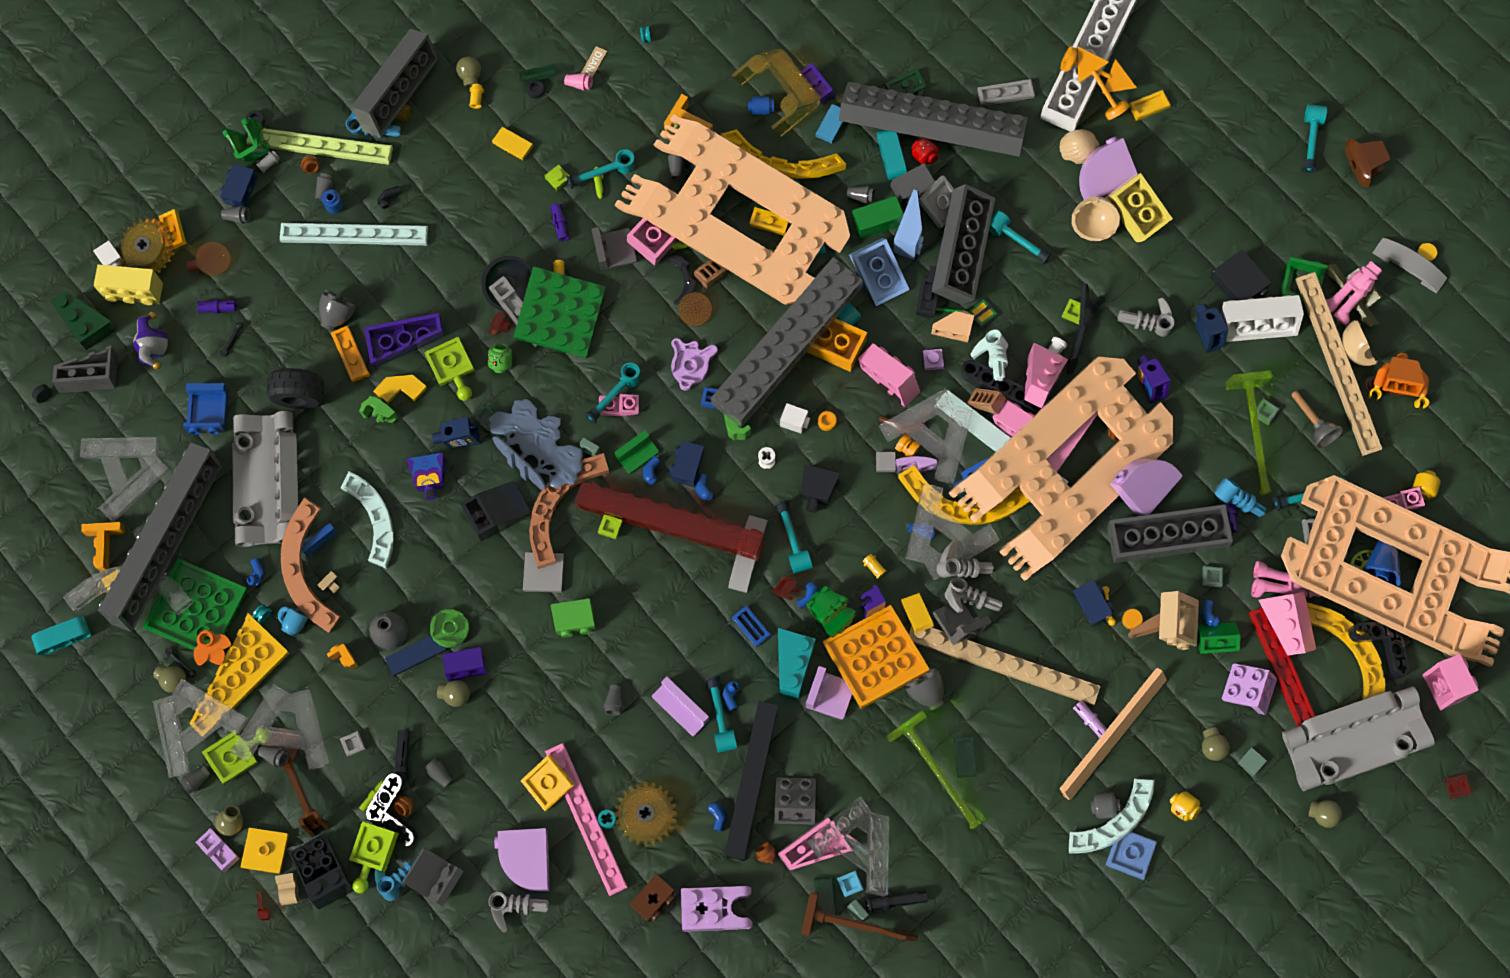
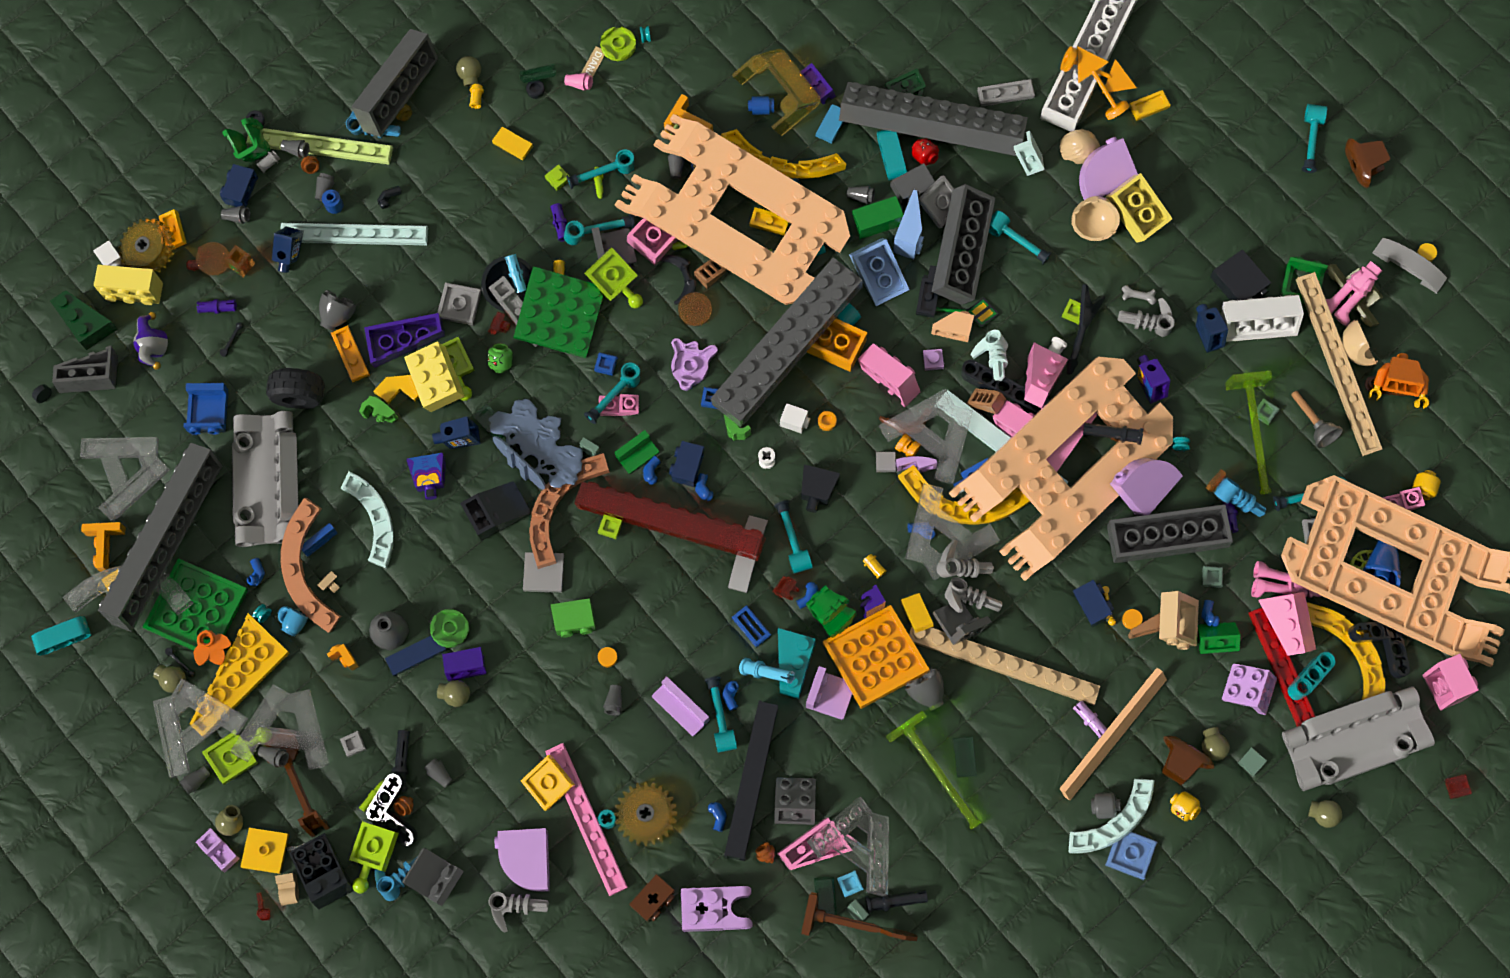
(239, 261): none -> clear orange brick
(286, 247): none -> dark blue torso
(296, 147): none -> dark grey cone
(434, 376): none -> light yellow brick
(459, 303): none -> light grey tile
(515, 273): none -> medium azure pin
(605, 364): none -> blue tile
(607, 657): none -> light orange tile
(612, 276): none -> lime plate
(618, 43): none -> lime tile
(627, 221): none -> teal piece
(760, 669): none -> medium azure pin
(1029, 155): none -> light aqua panel
(1123, 433): none -> black pin
(1149, 296): none -> light grey piece
(1181, 443): none -> teal bush
(1183, 760): none -> reddish brown piece
(1216, 480): none -> clear orange tile
(1304, 680): none -> teal beam

